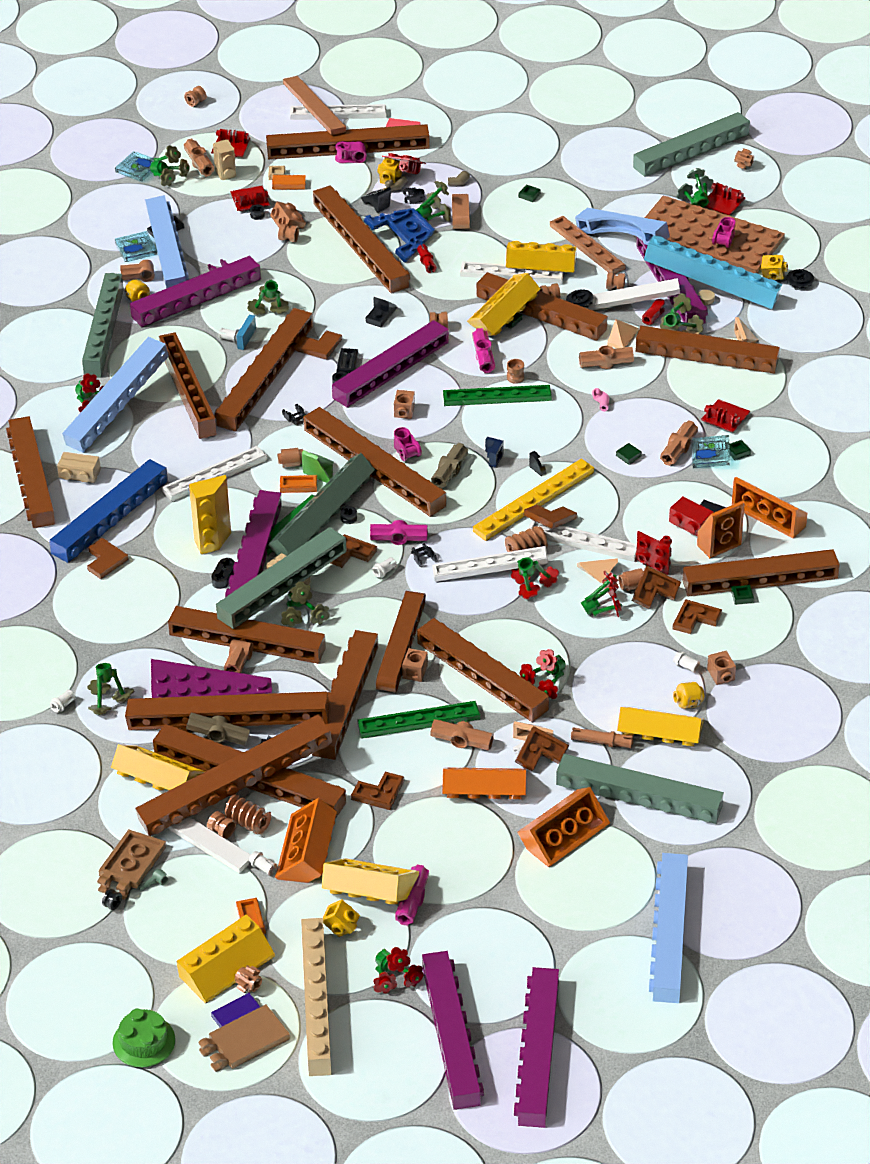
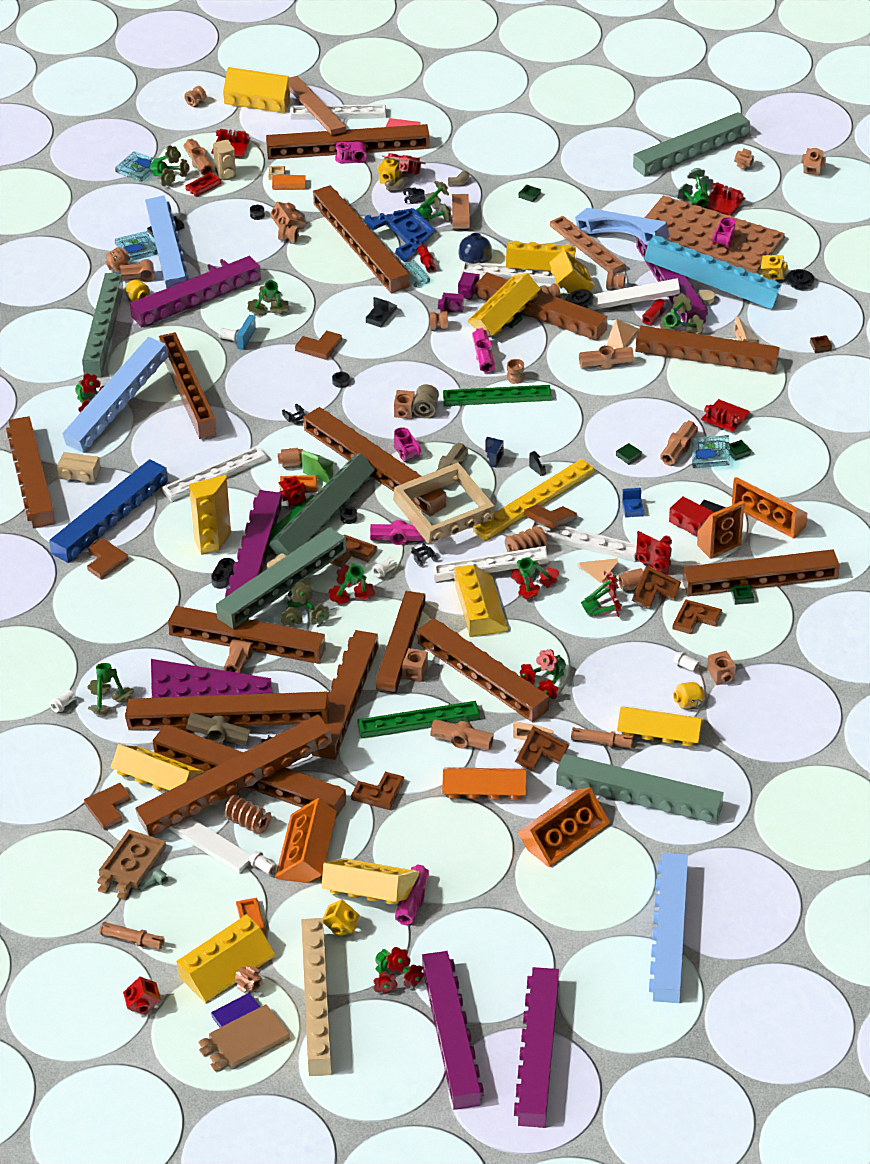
(103, 805): none -> dark orange tile
(112, 899): black bush -> none
(116, 258): none -> nougat head
(140, 937): none -> nougat pin
(141, 995): none -> red brick
(143, 1038): bright green piece -> none
(203, 184): none -> red tile
(222, 825): nougat wheel -> none
(251, 196): red hinge -> none
(256, 90): none -> yellow slope
(263, 370): dark orange brick -> none
(293, 491): none -> red brick
(346, 577): none -> red plant
(354, 361): black tile -> none
(379, 199): black slope -> none
(390, 363): magenta brick -> none
(417, 273): none -> clear light blue tile
(425, 401): none -> dark tan wheel
(433, 481): none -> tan window
(451, 302): none -> magenta bracket
(467, 284): none -> magenta brick
(475, 248): none -> dark blue cylinder
(479, 601): none -> yellow slope
(570, 273): none -> yellow brick
(602, 398): bright pink arm -> none
(632, 502): none -> blue bracket
(813, 161): none -> nougat brick
(821, 344): none -> reddish brown tile

